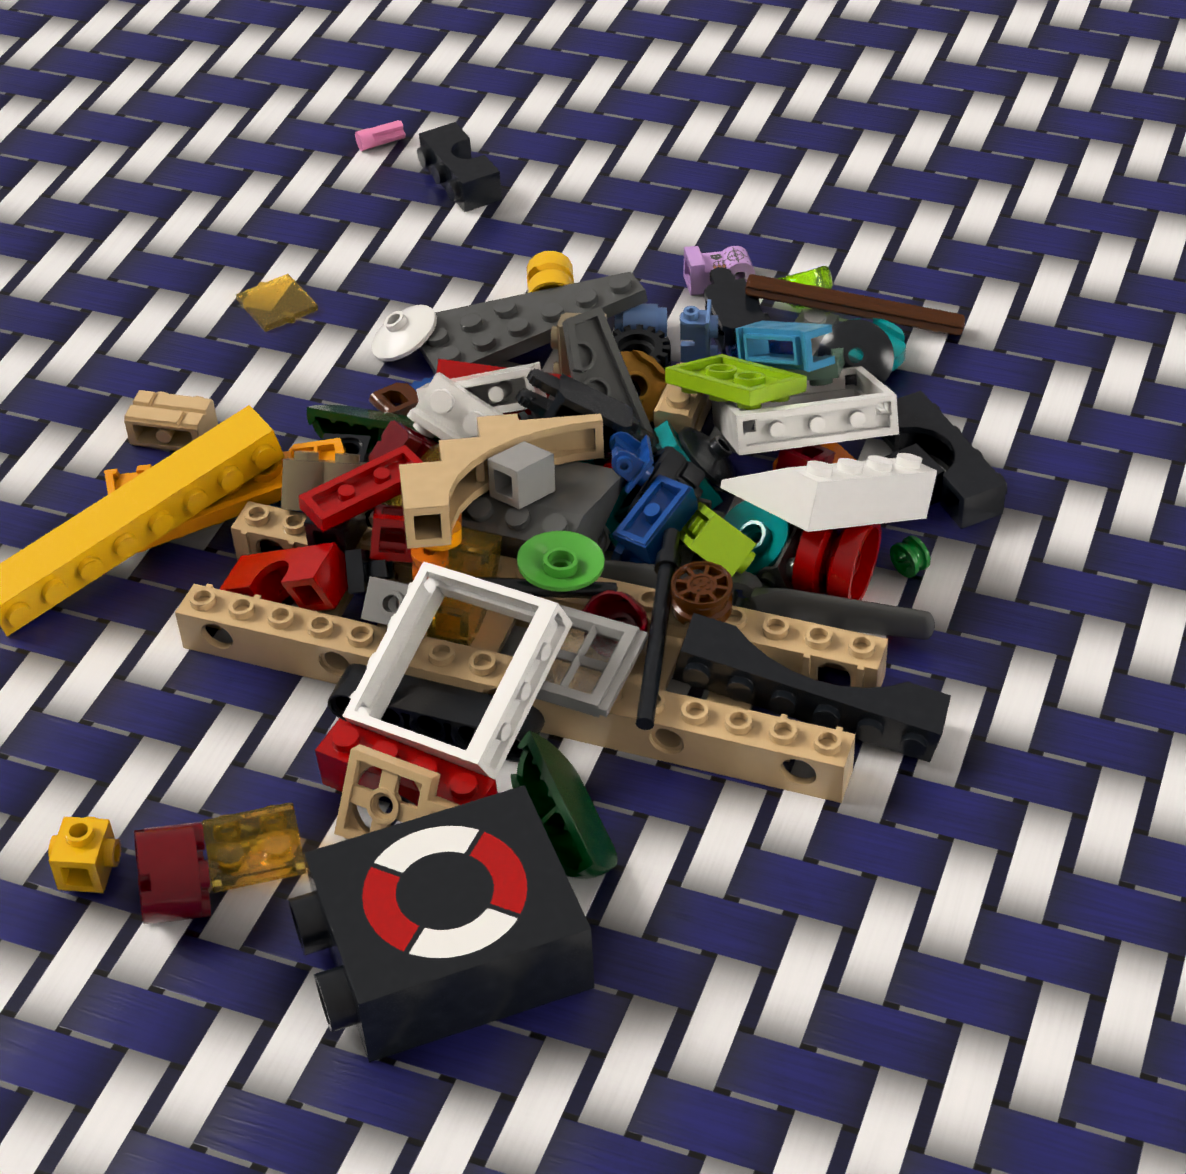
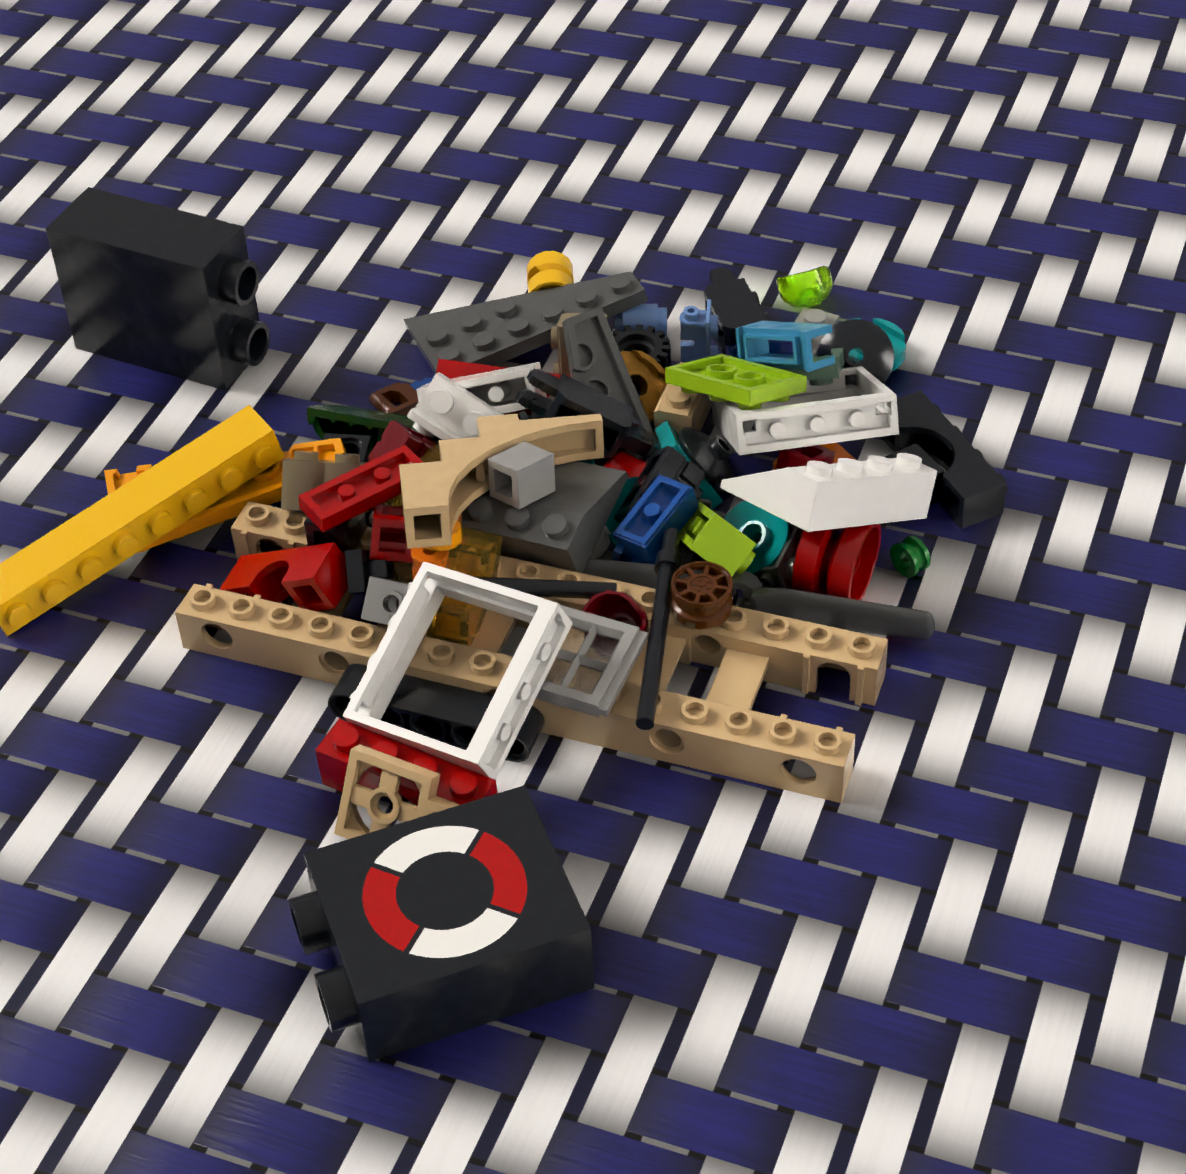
(83, 854): yellow brick -> none
(158, 287): none -> black brick
(168, 419): tan brick -> none
(172, 873): dark red brick -> none
(253, 847): clear yellow bracket -> none
(276, 302): clear yellow piece -> none
(379, 135): bright pink piece -> none
(403, 332): white dish -> none
(449, 159): black arch -> none
(560, 561): bright green dish -> none
(564, 809): dark green brick -> none
(631, 458): blue hinge -> none
(699, 265): lavender leg -> none
(854, 304): reddish brown axle -> none
(892, 717): black arch -> none

